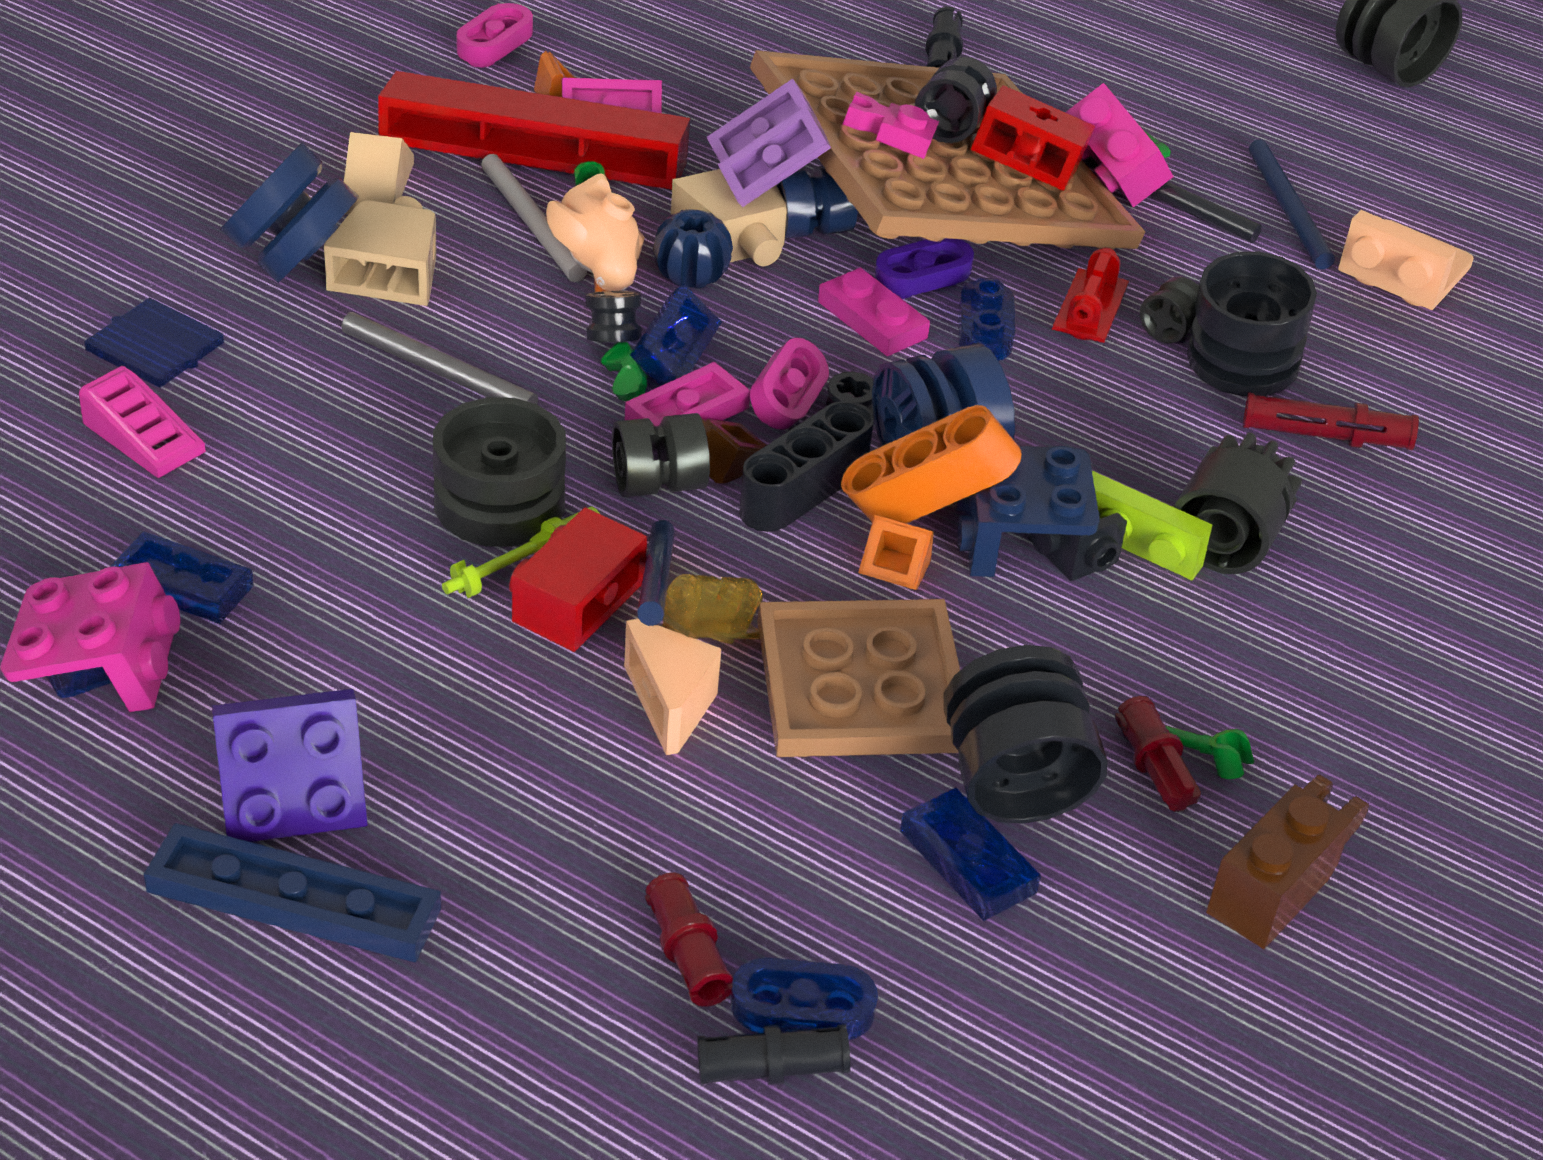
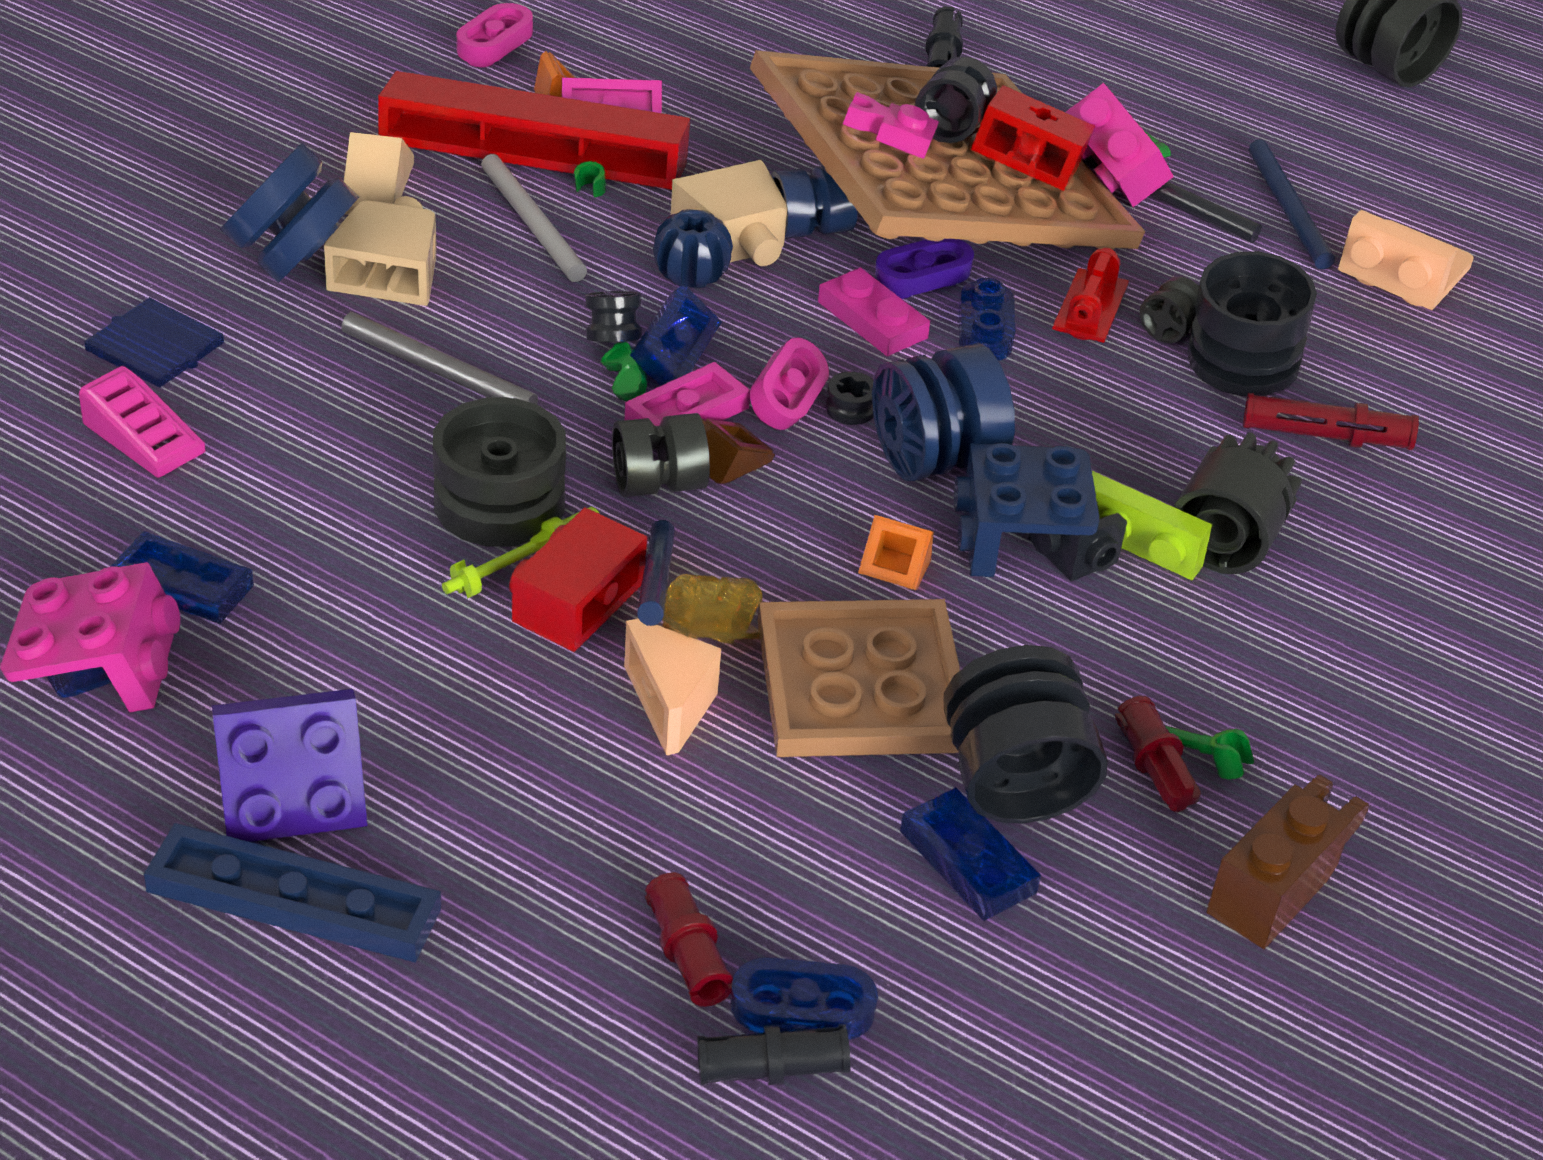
(598, 232): light nougat animal -> none
(768, 142): medium lavender slope -> none
(803, 466): black beam -> none
(932, 466): orange beam -> none

